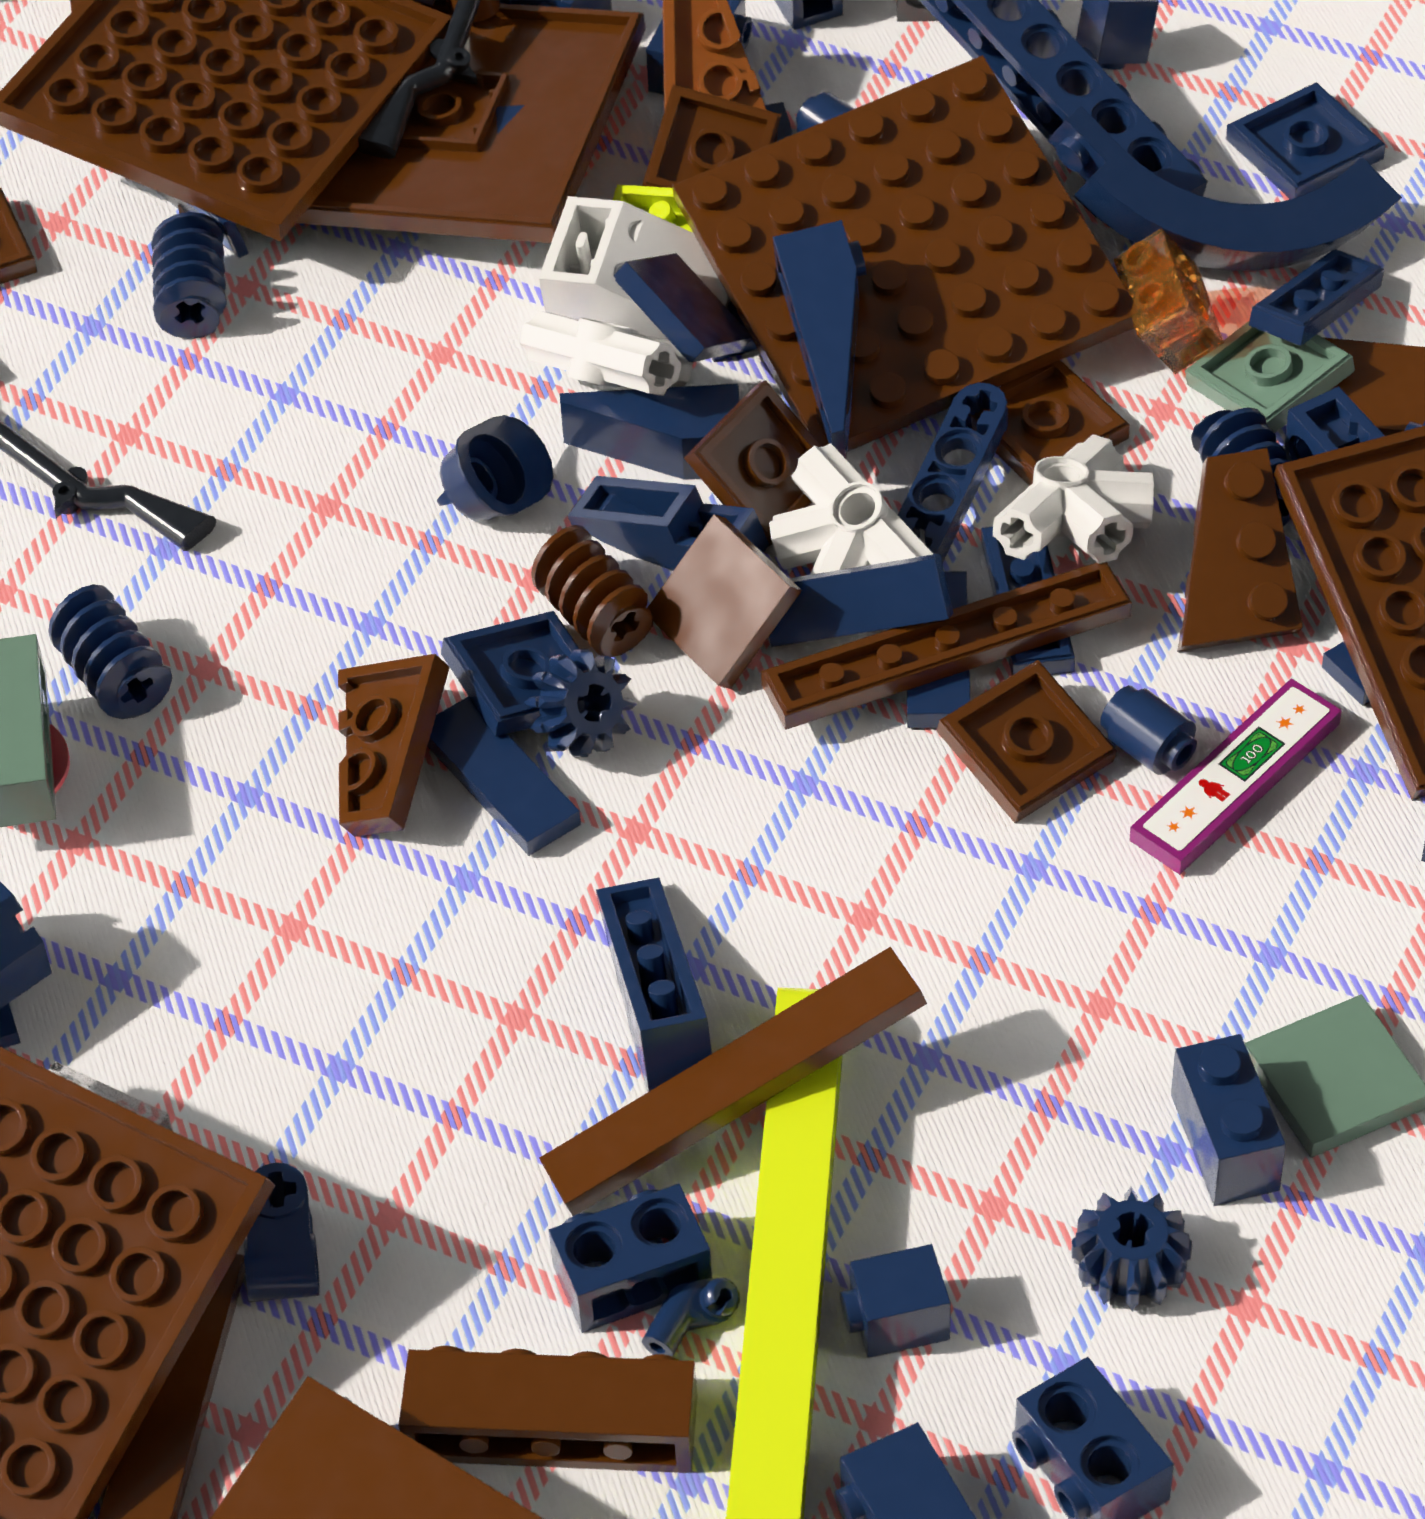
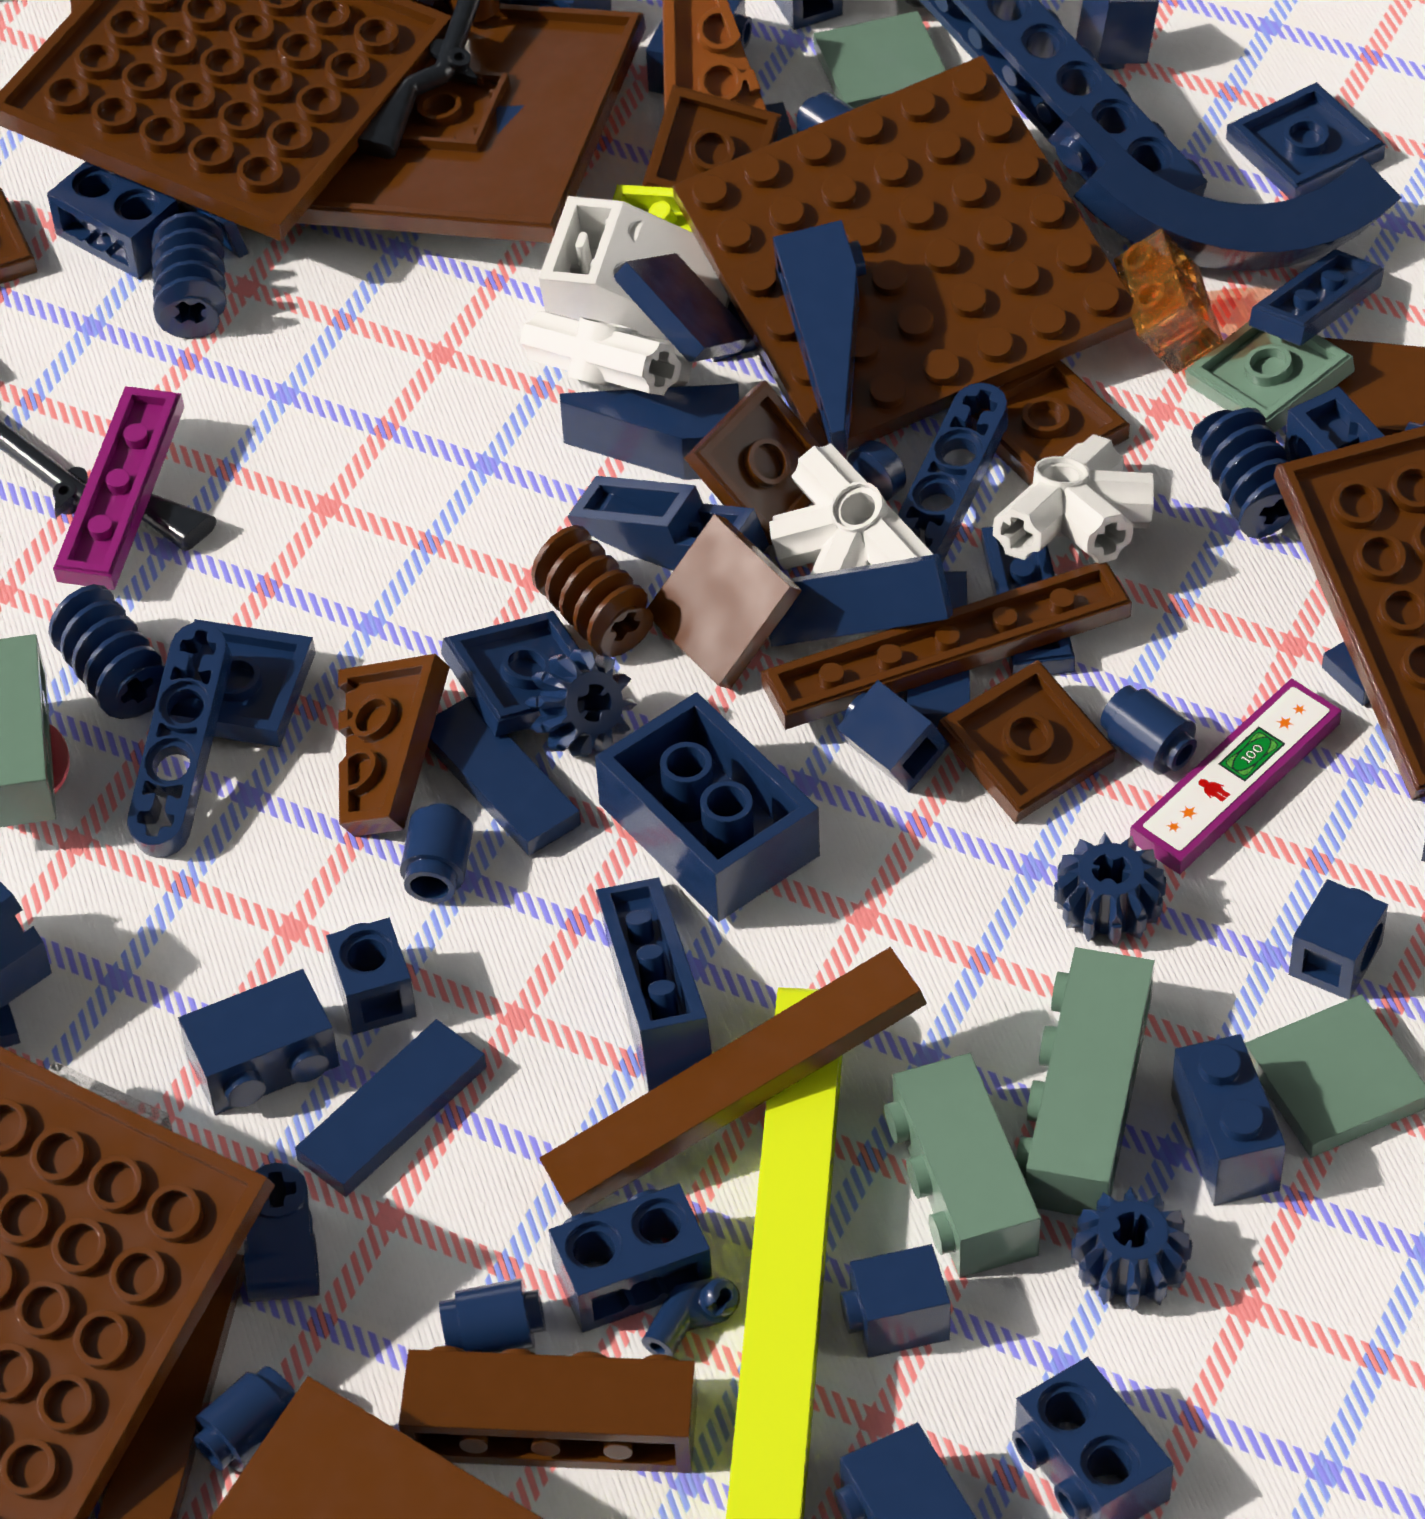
(110, 216): none -> dark blue brick
(119, 488): none -> magenta tile
(173, 738): none -> dark blue beam
(242, 1418): none -> dark blue brick
(259, 1042): none -> dark blue brick
(261, 684): none -> dark blue plate
(371, 975): none -> dark blue brick
(390, 1107): none -> dark blue tile
(436, 852): none -> dark blue brick
(493, 1317): none -> dark blue brick
(496, 470): dark blue piece -> none
(708, 806): none -> dark blue brick
(877, 57): none -> sand green tile
(880, 467): none -> dark blue tile
(892, 735): none -> dark blue brick
(963, 1166): none -> sand green brick
(1088, 1080): none -> sand green brick
(1110, 888): none -> dark blue gear
(1240, 557): reddish brown wing -> none
(1338, 939): none -> dark blue brick

